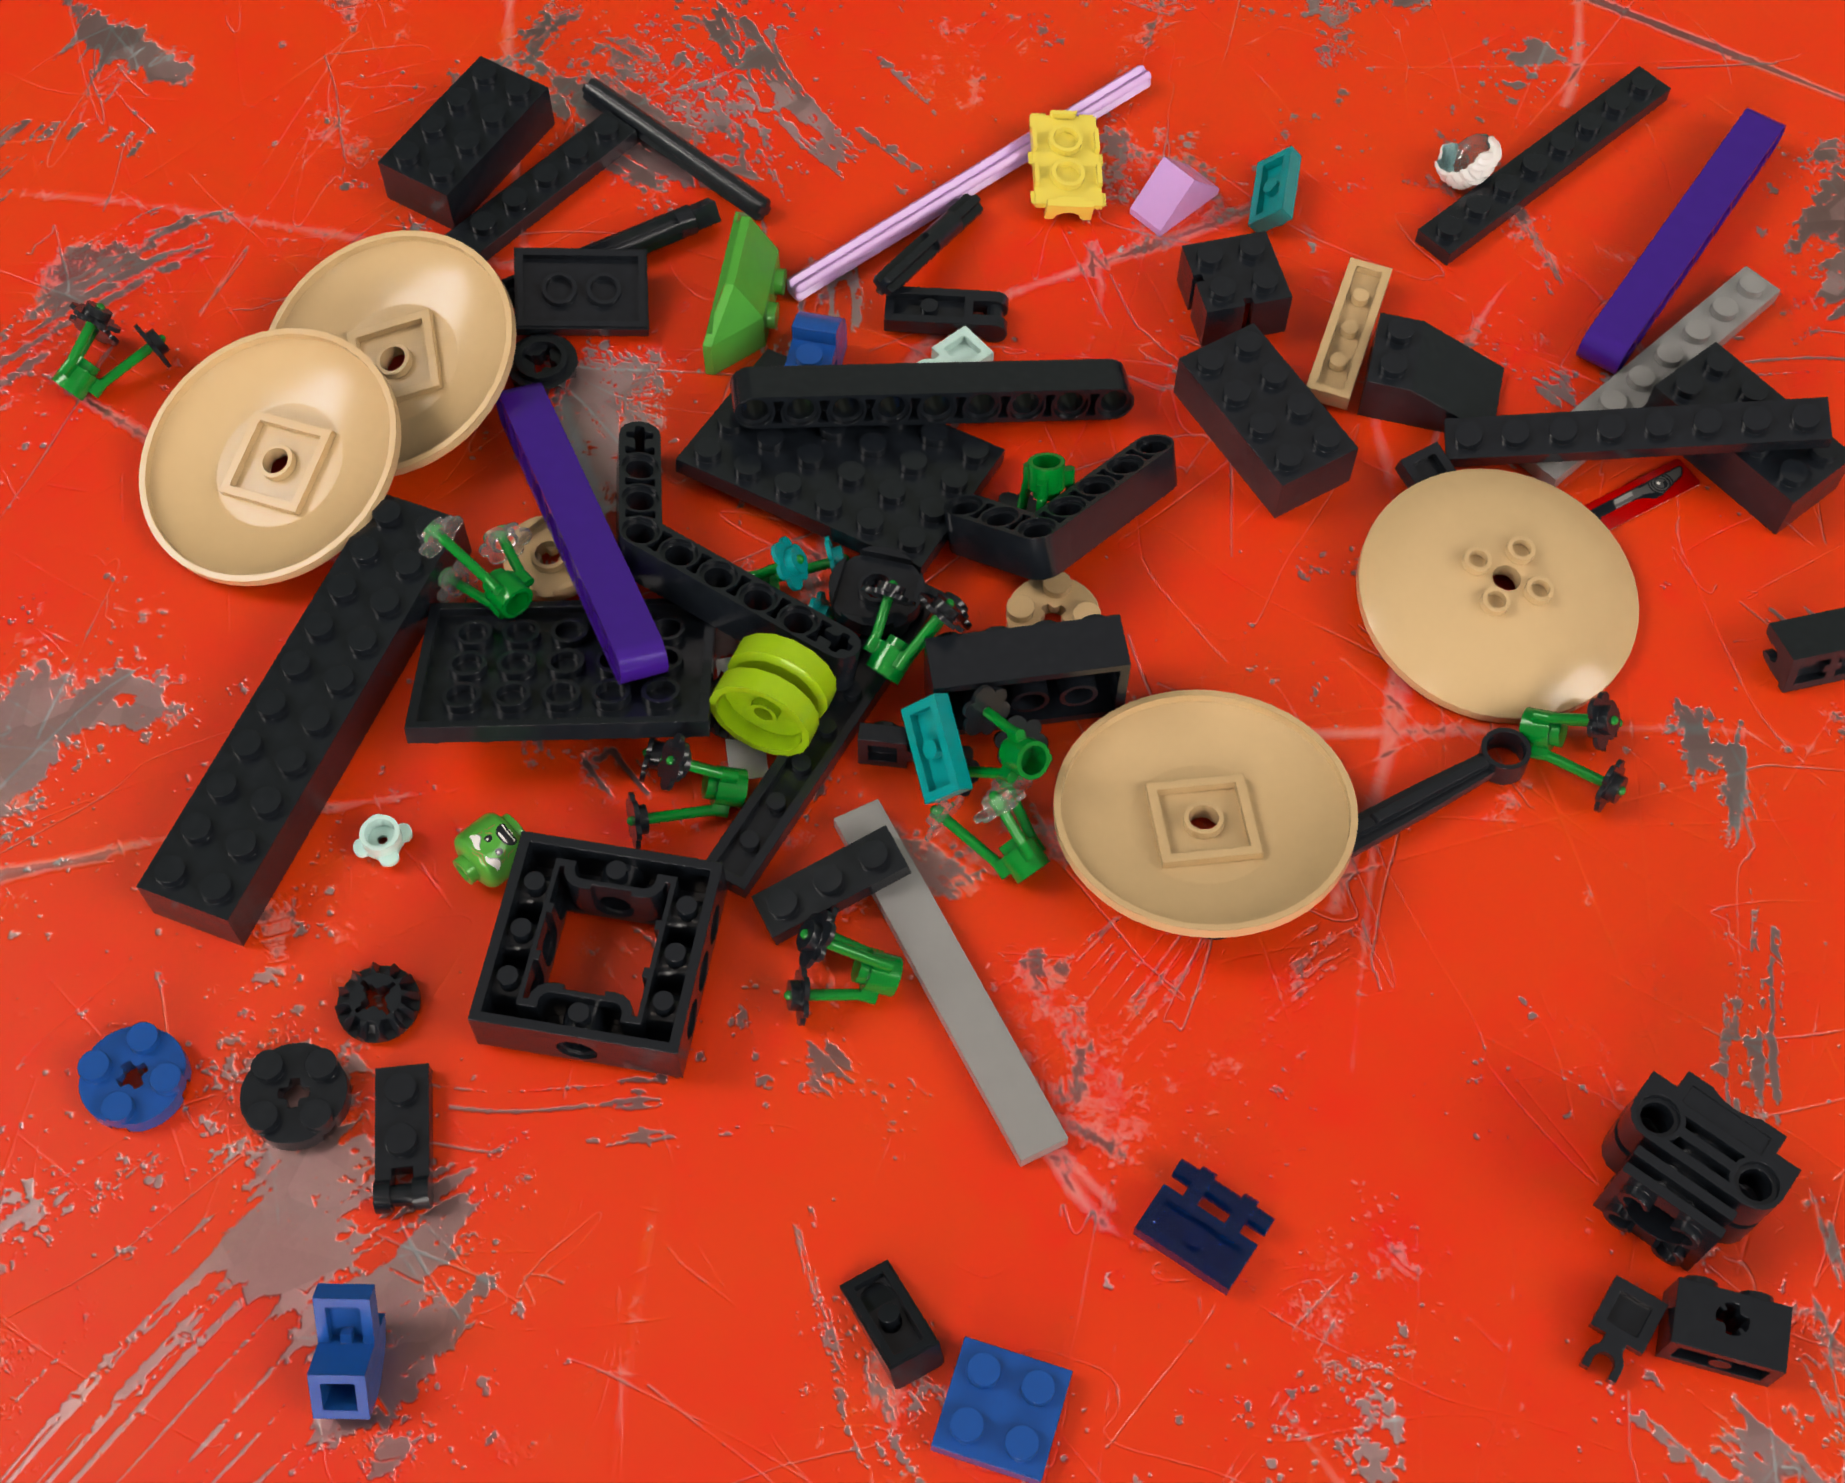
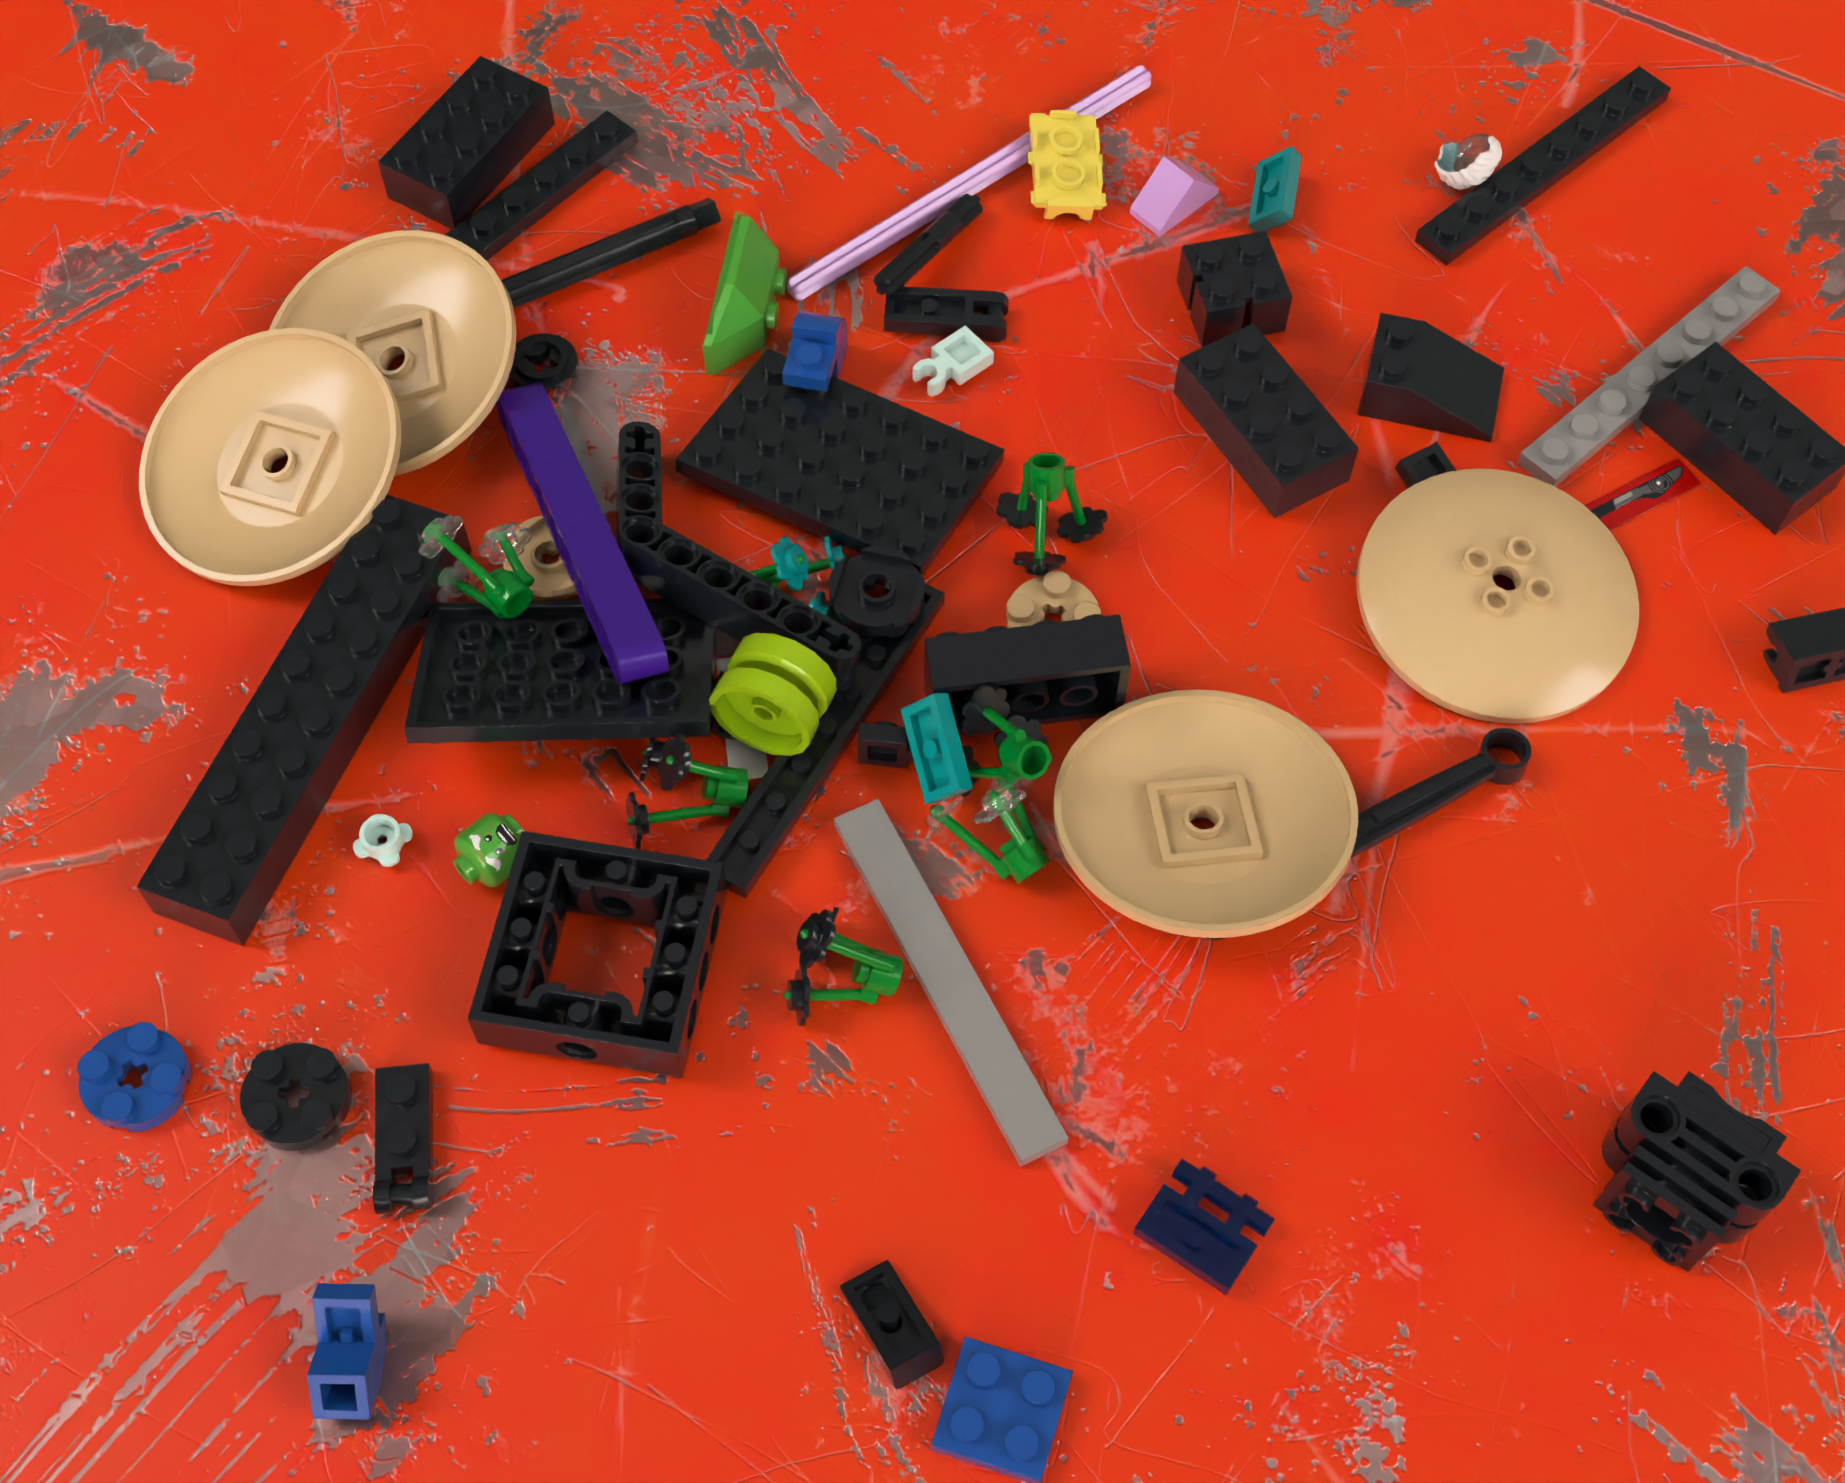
(95, 322): green plant -> none
(373, 1024): black gear -> none
(581, 291): black tile -> none
(678, 150): black axle -> none
(830, 882): black plate -> none
(894, 656): plant -> none
(930, 393): black beam -> none
(1069, 525): black beam -> none
(1348, 332): tan plate -> none
(1549, 729): plant -> none
(1626, 1320): black plate -> none
(1639, 432): black plate -> none
(1680, 242): dark purple beam -> none
(1695, 1338): black brick -> none

